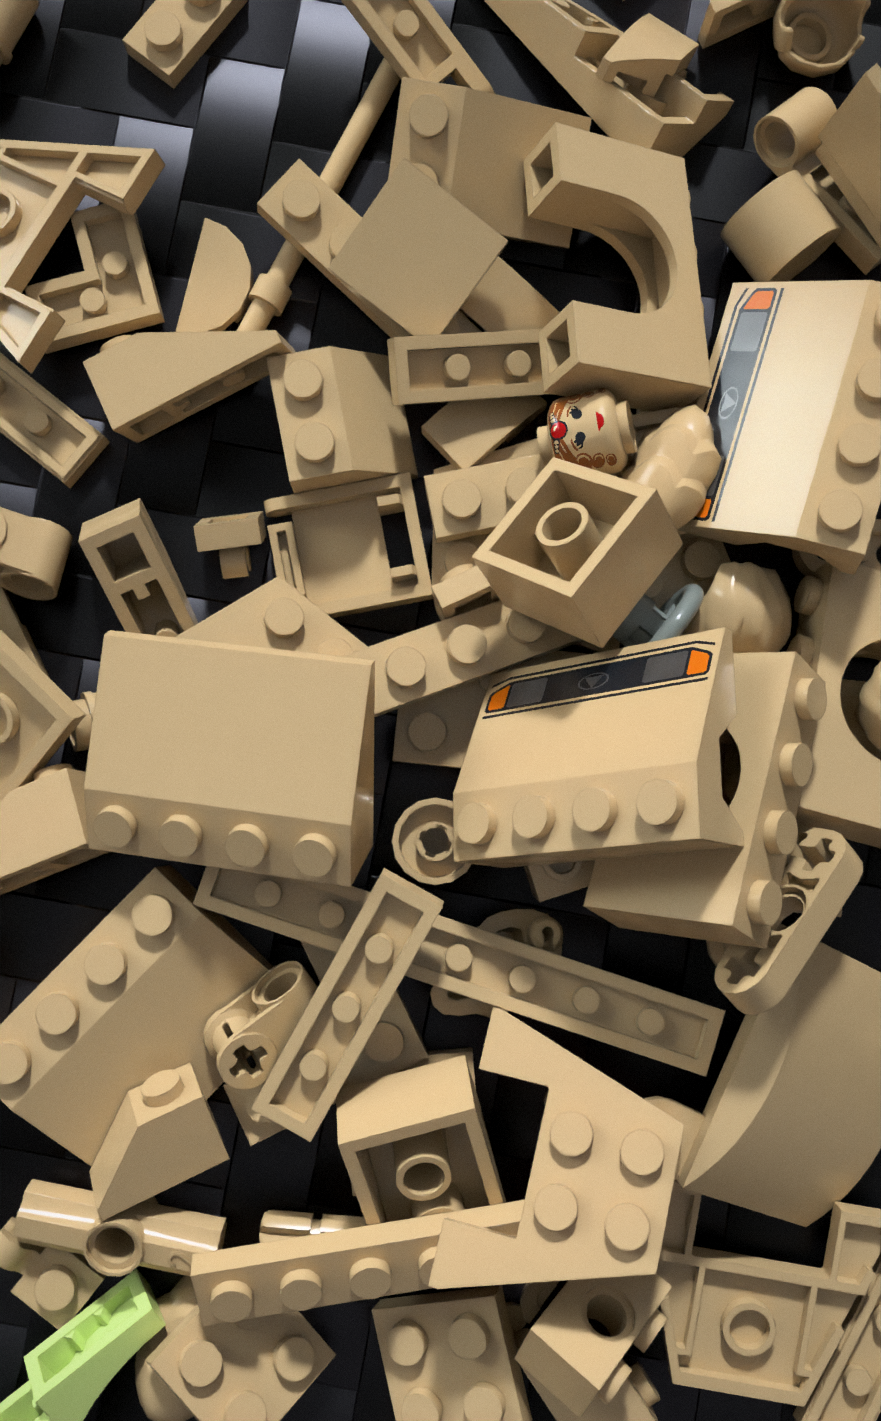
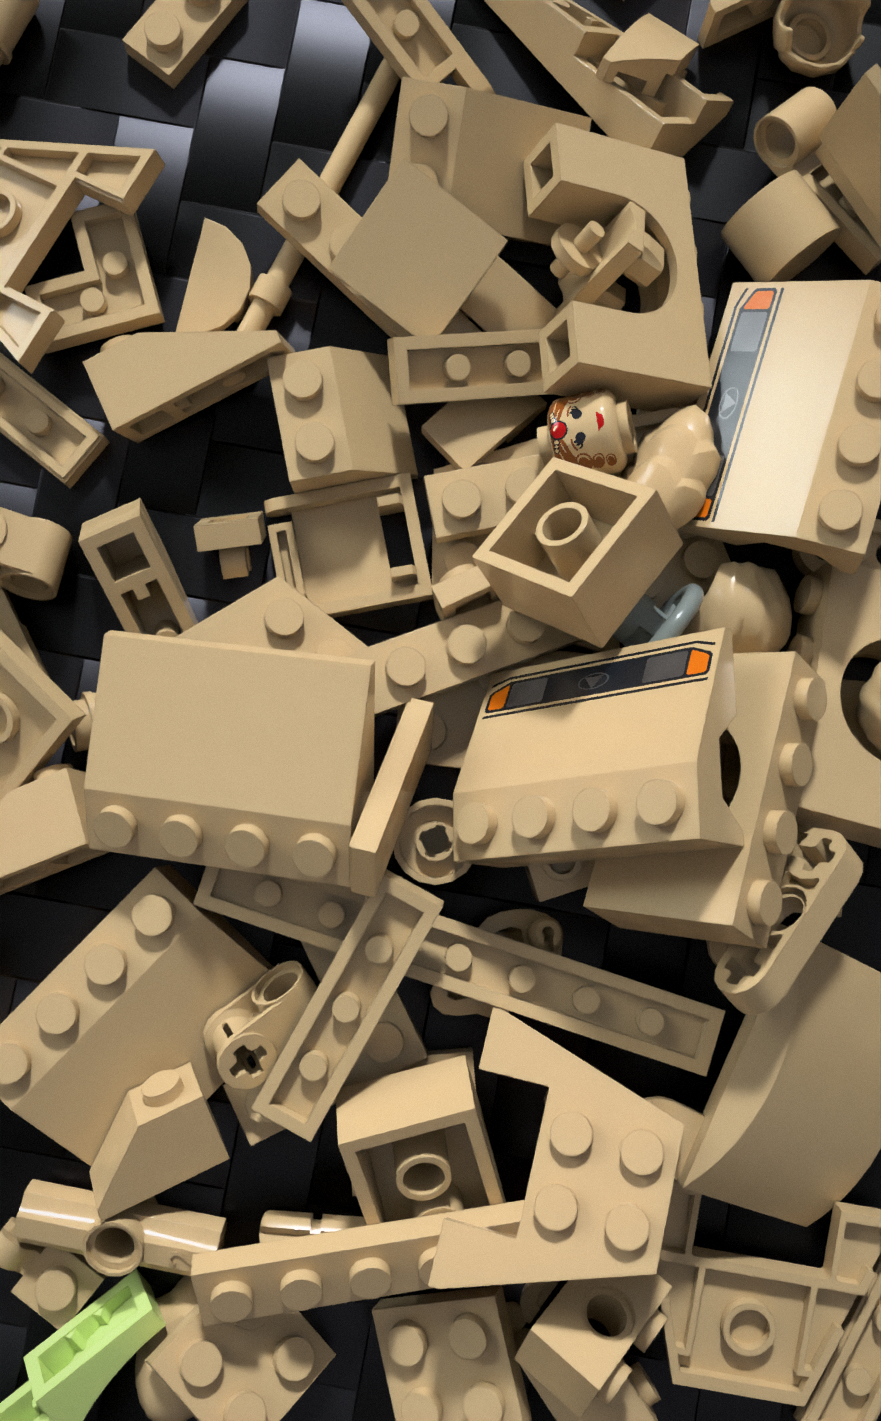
(390, 798): none -> tan tile
(595, 257): none -> tan hips

